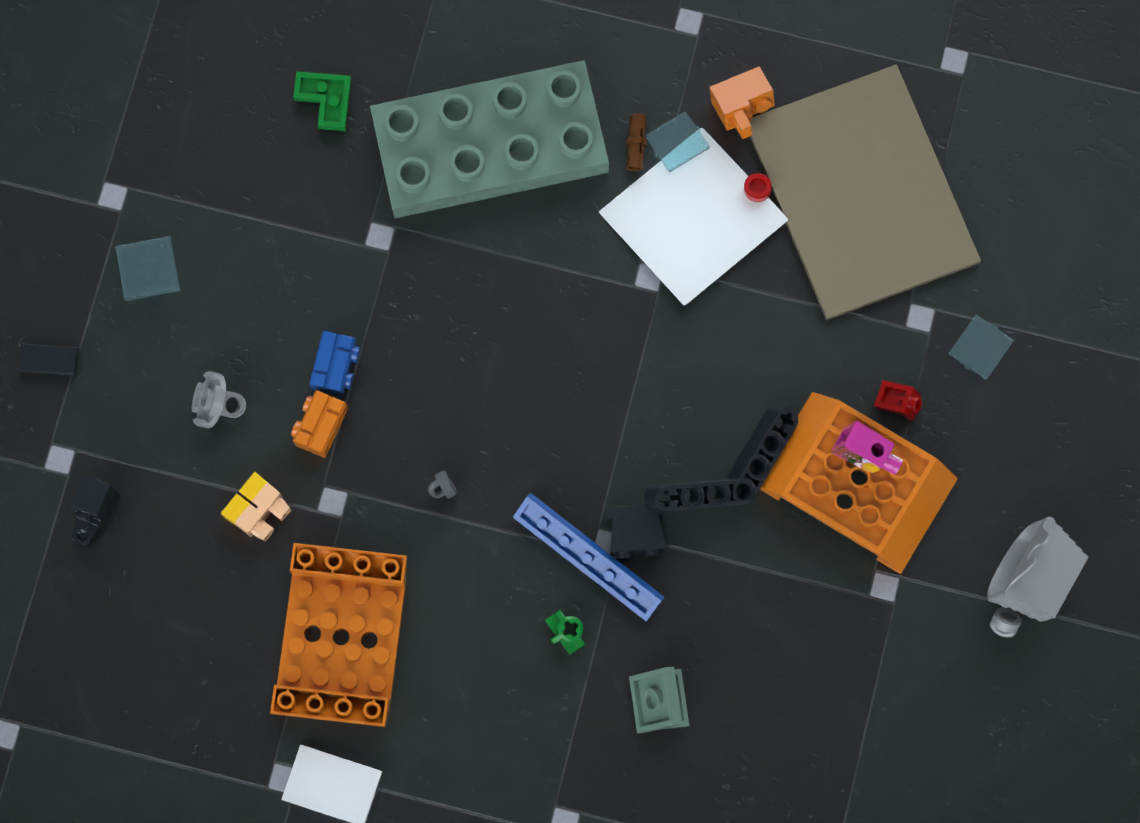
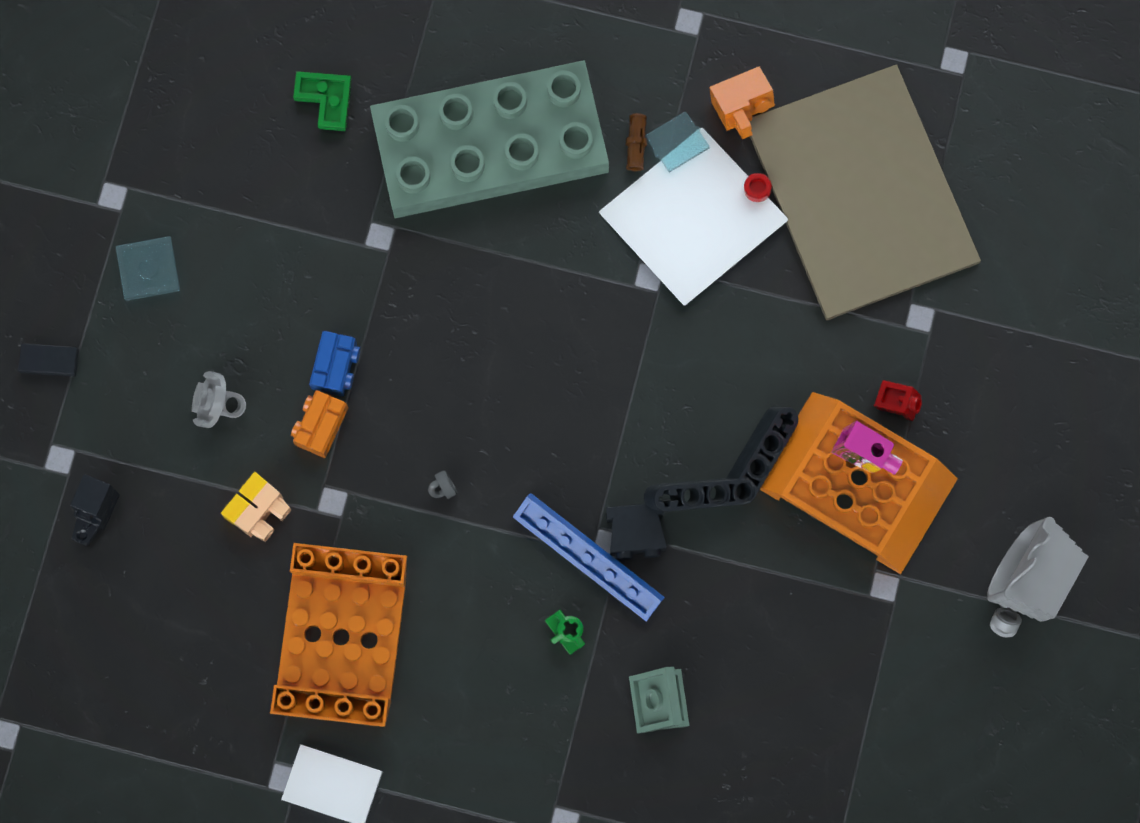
(981, 347): clear light blue piece -> none

